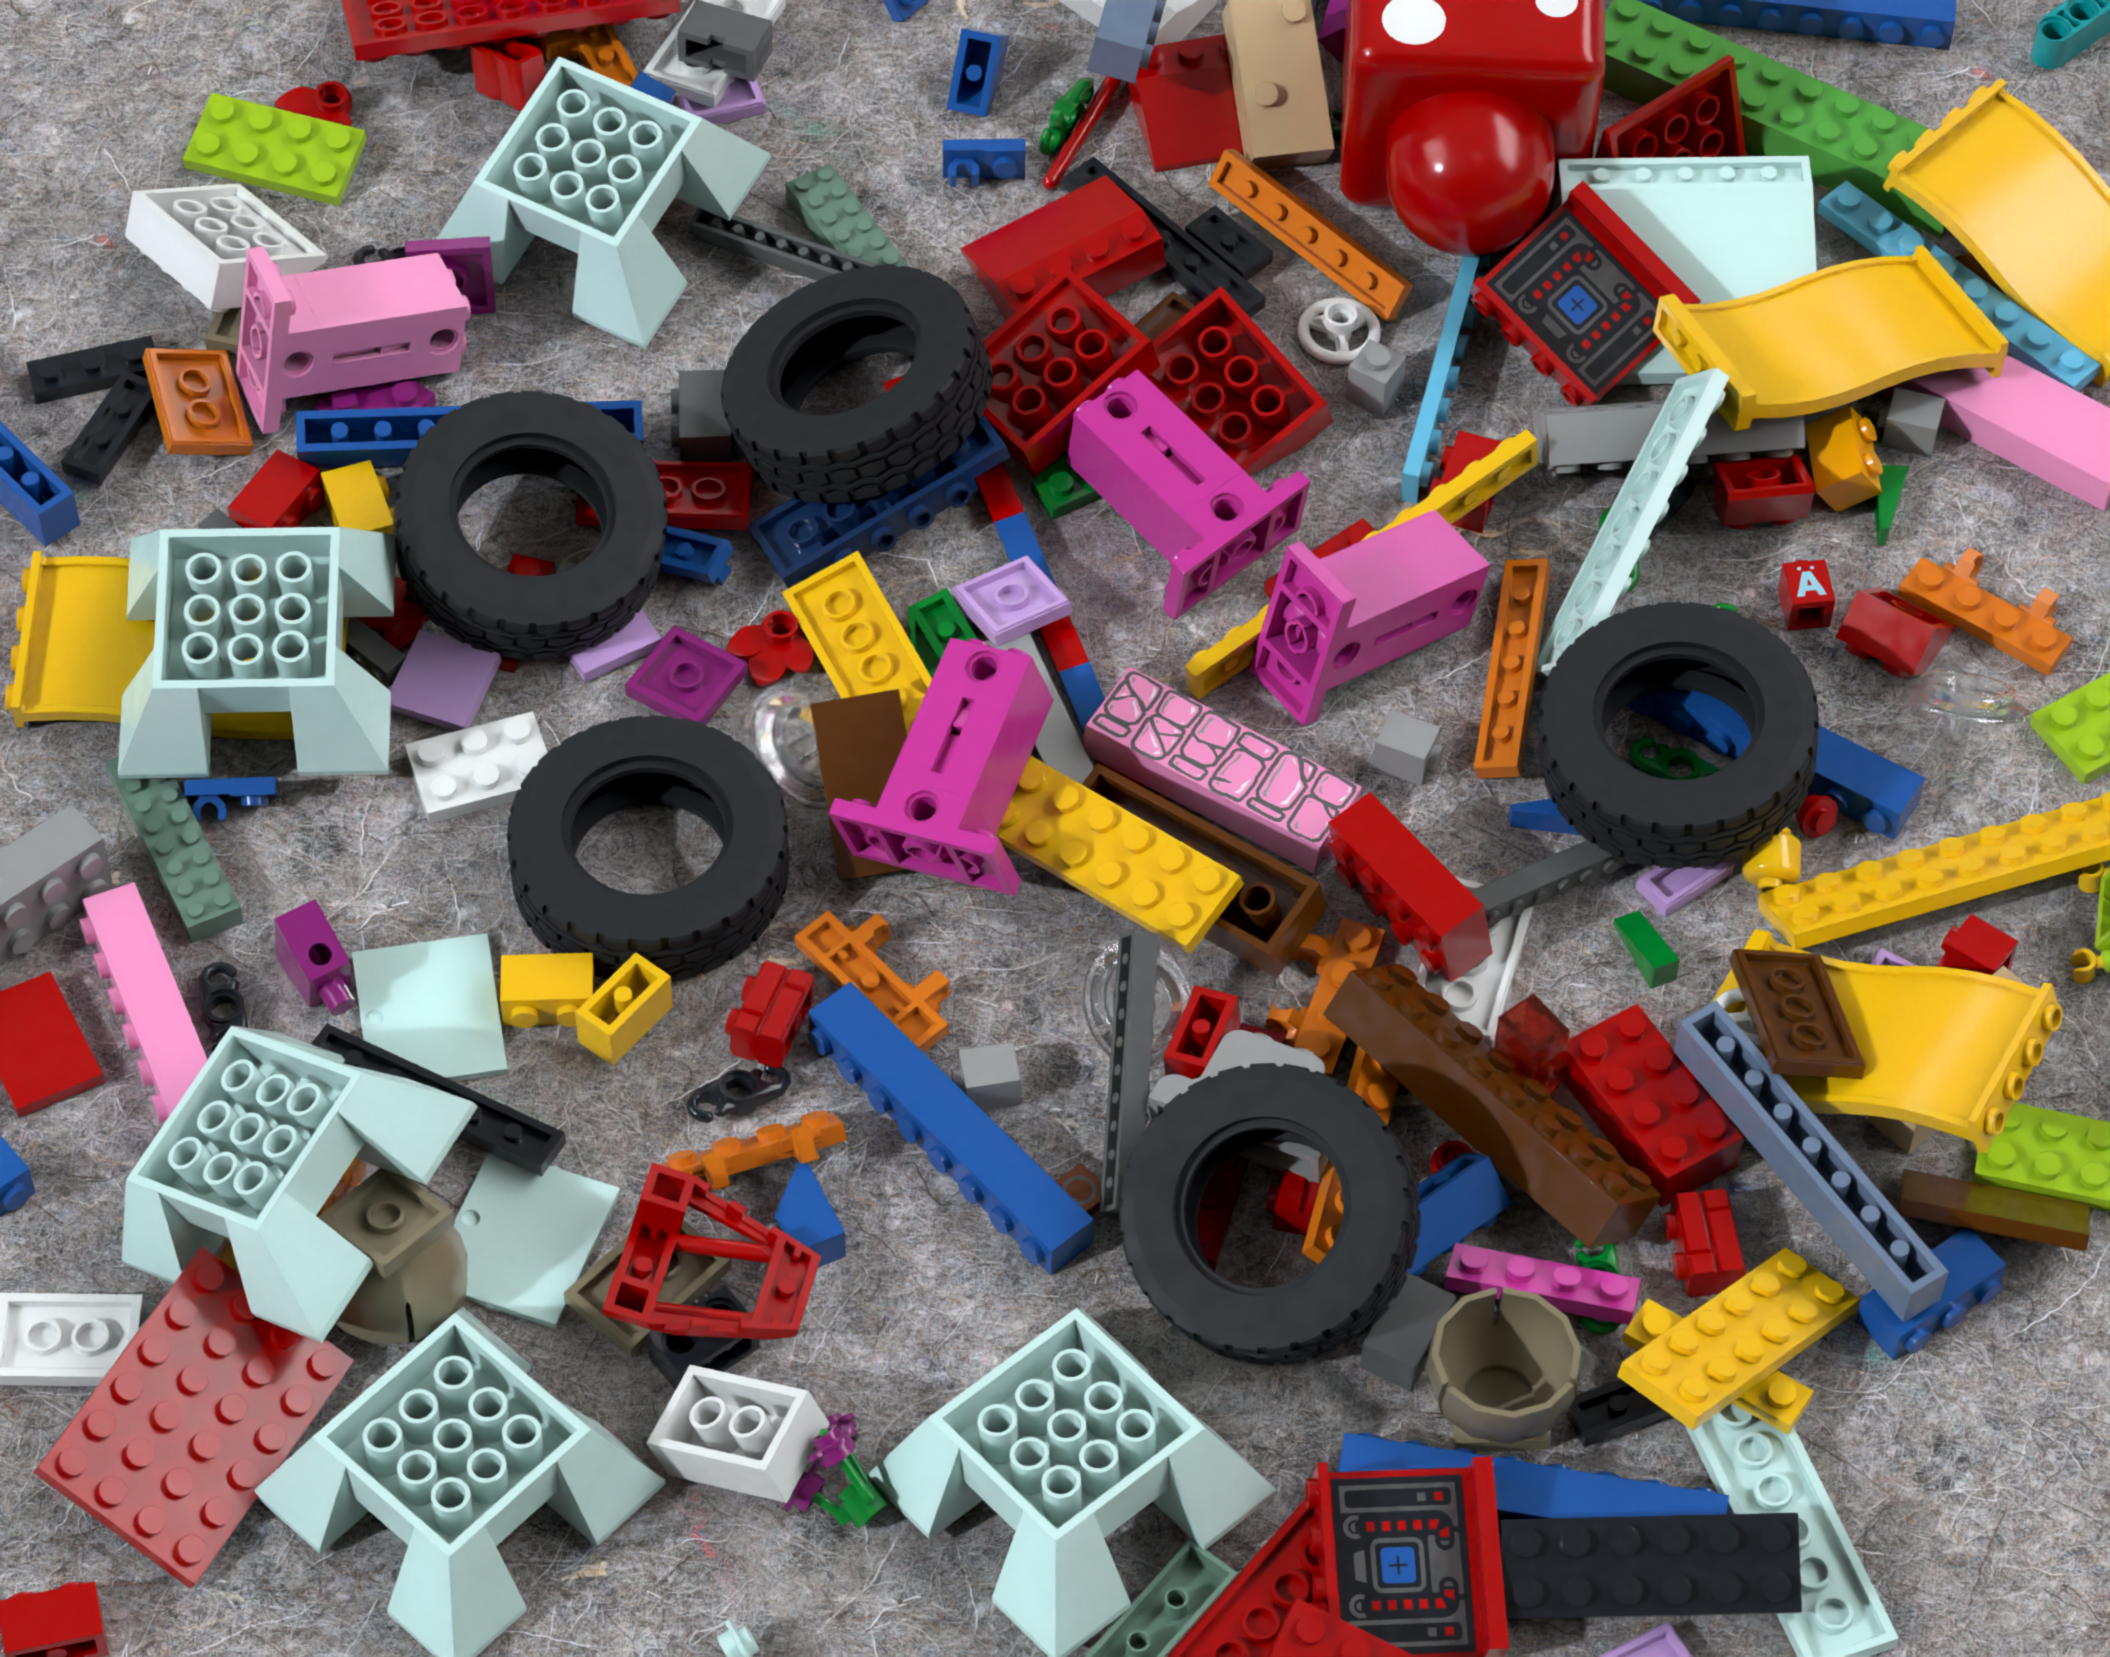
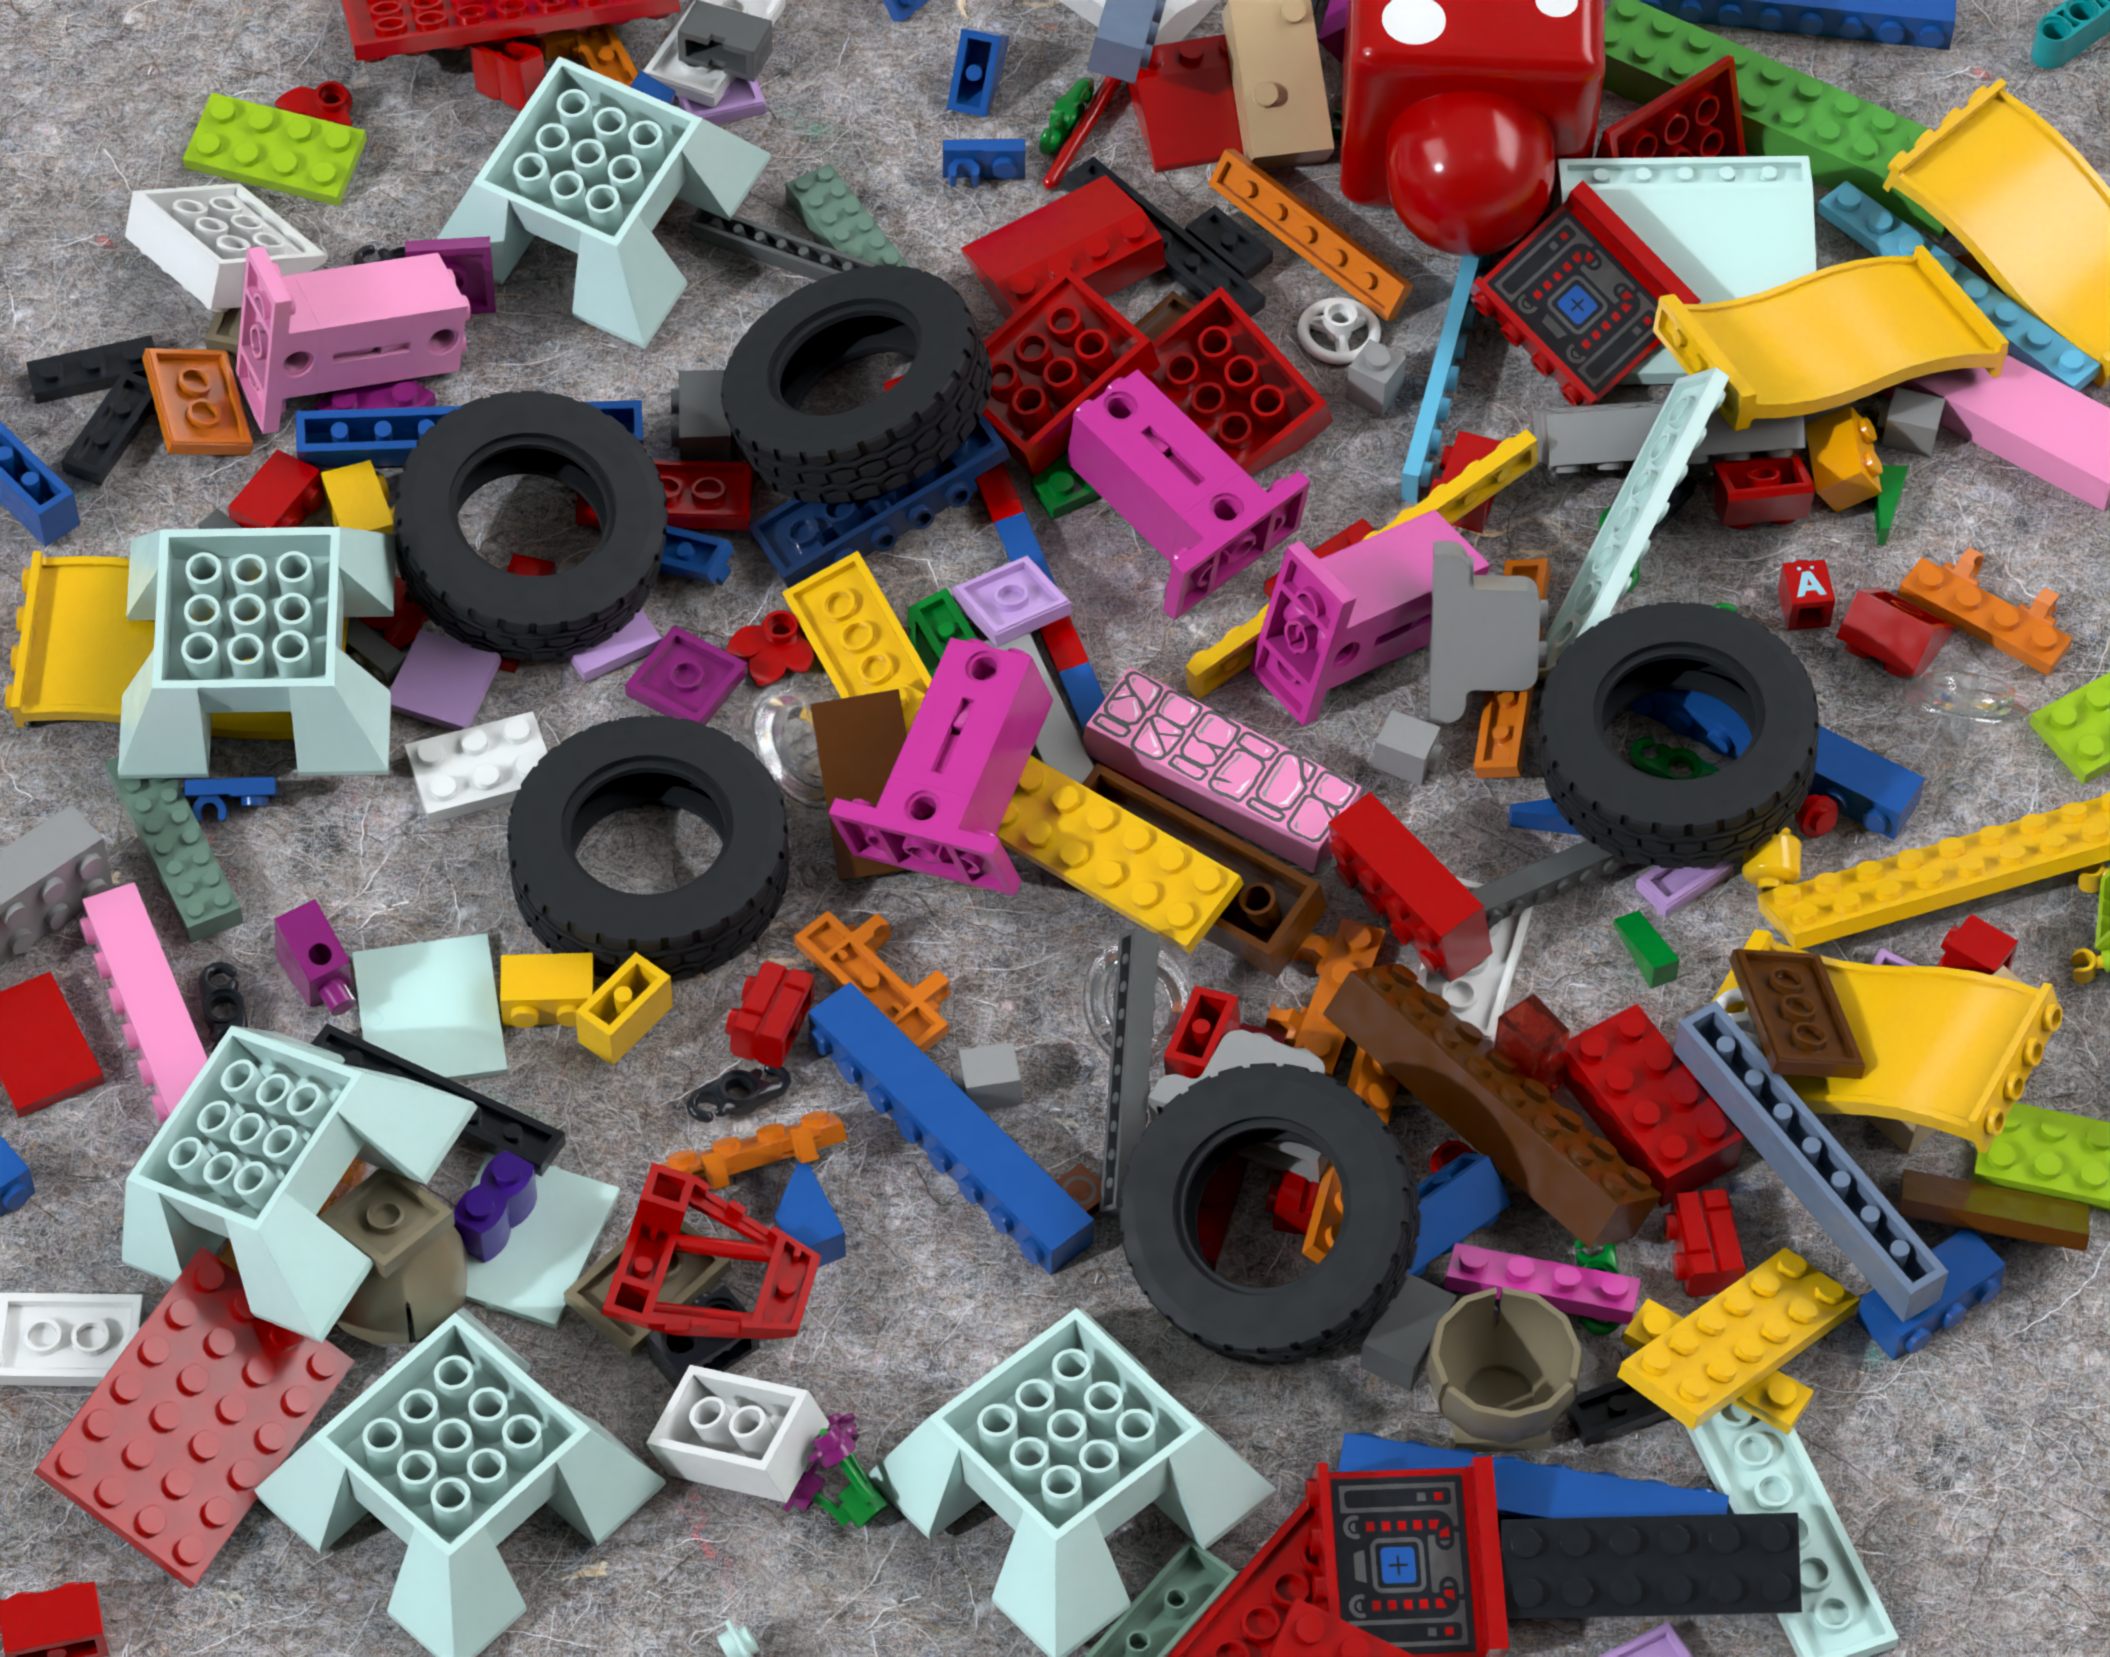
(496, 1205): none -> dark purple brick
(1480, 632): none -> light grey brick

